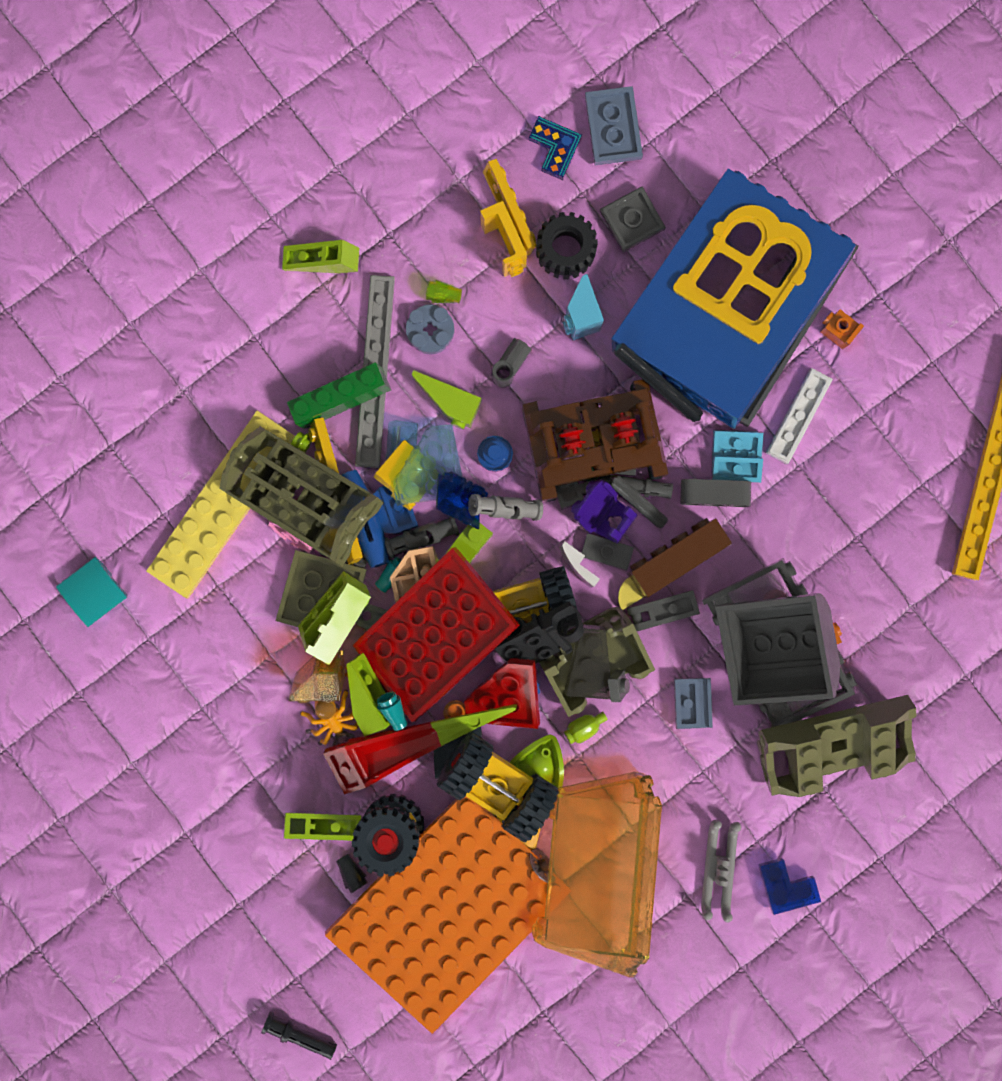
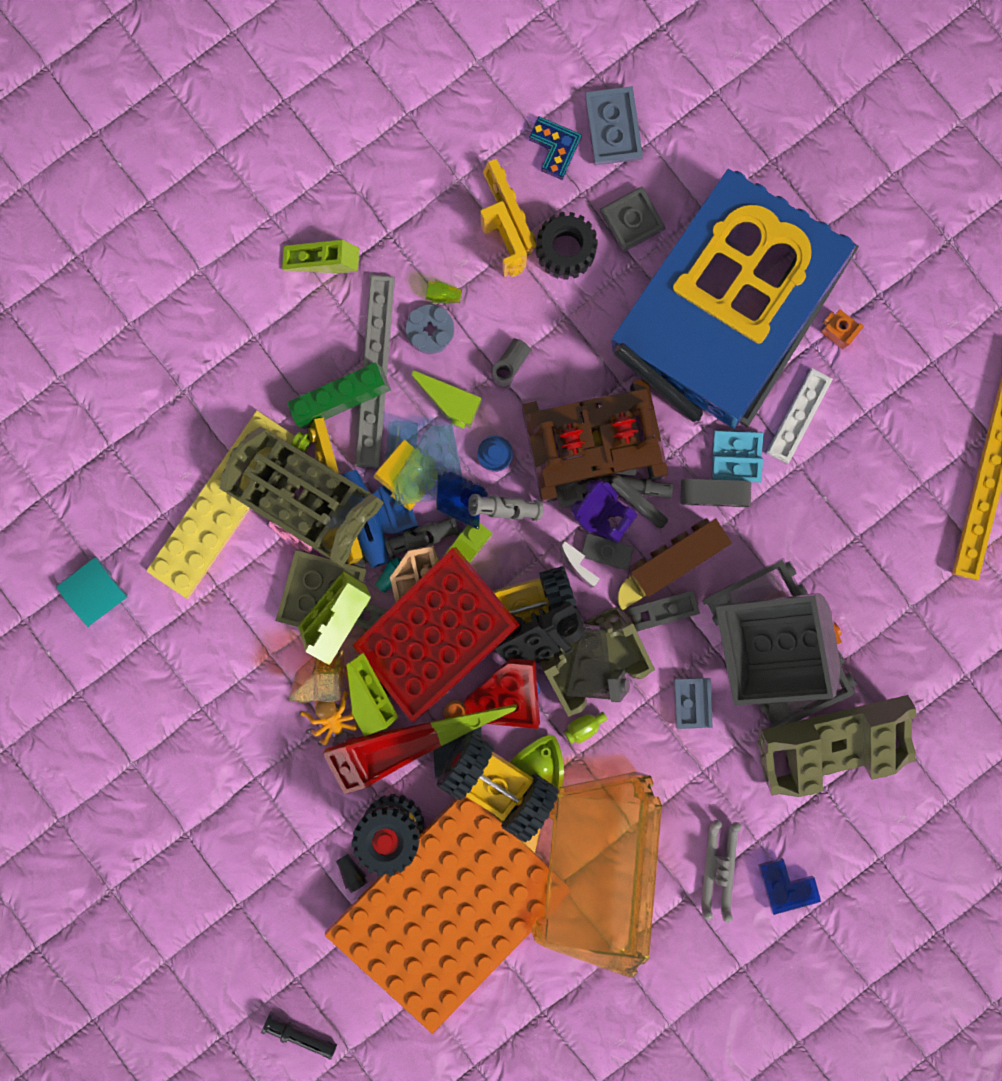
(320, 826): lime slope -> none
(391, 708): teal cone -> none
(540, 867): piece -> none
(583, 312): medium azure slope -> none

